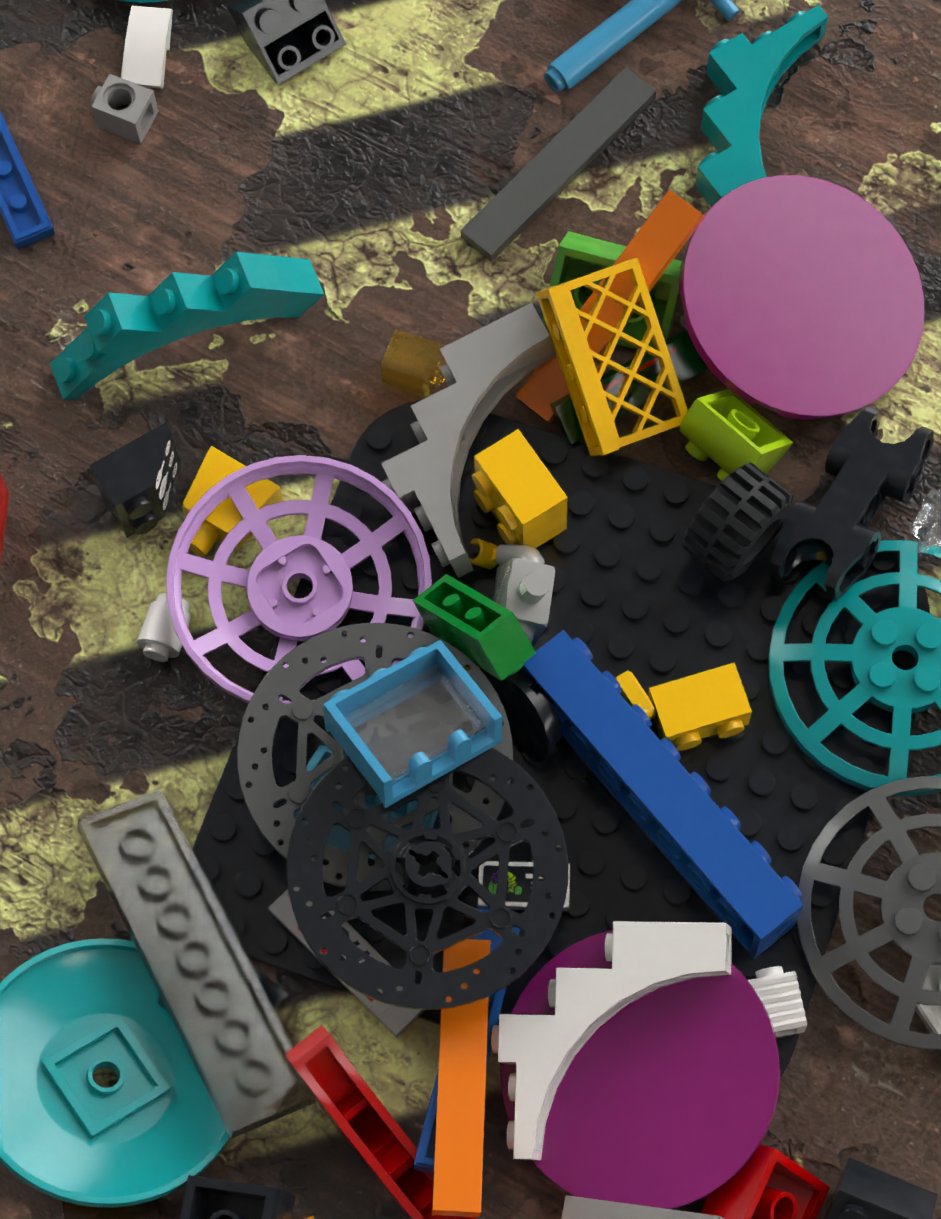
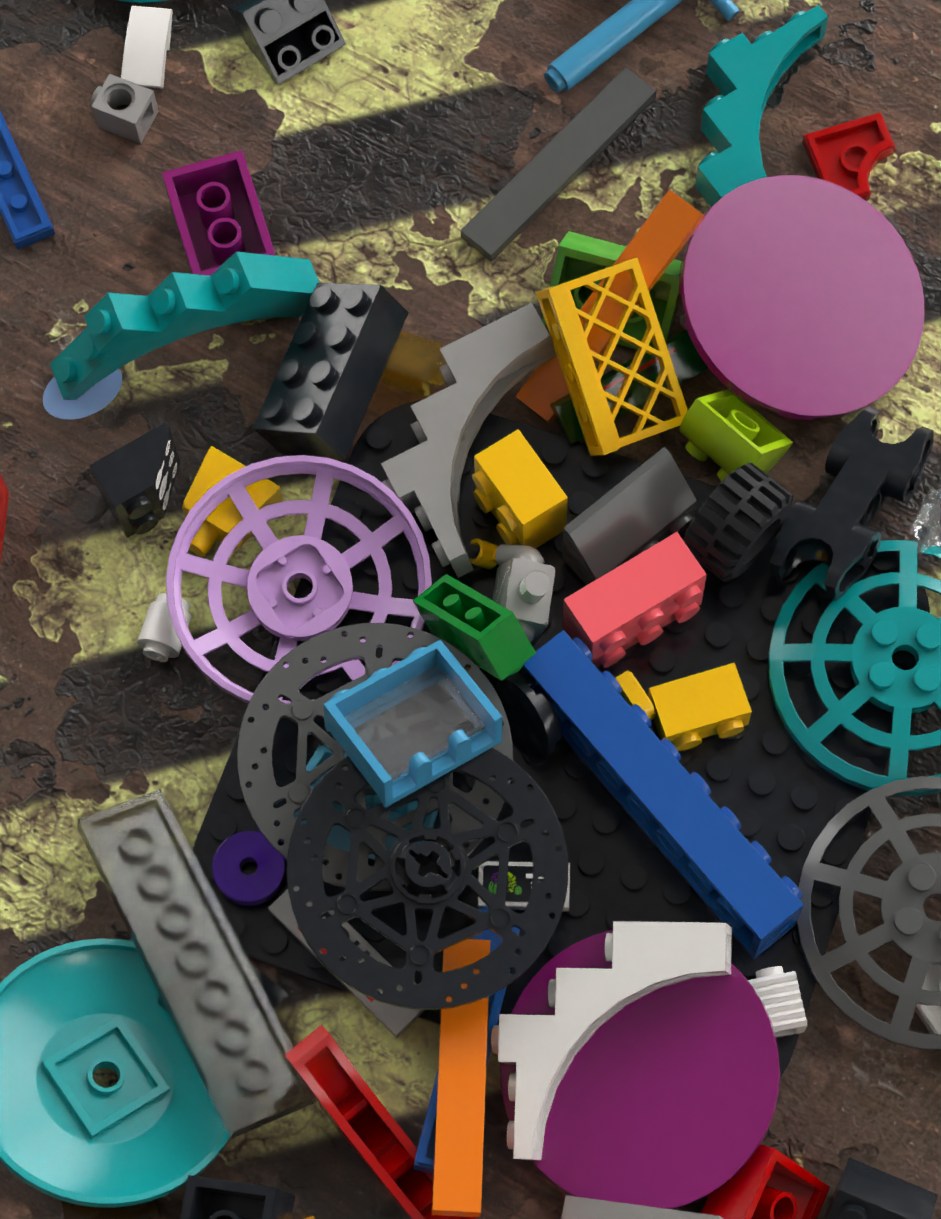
(89, 403): none -> light blue sticker
(216, 211): none -> magenta brick
(253, 888): none -> dark purple piece
(331, 370): none -> black brick
(629, 518): none -> dark grey slope
(636, 600): none -> coral brick
(849, 152): none -> red tile

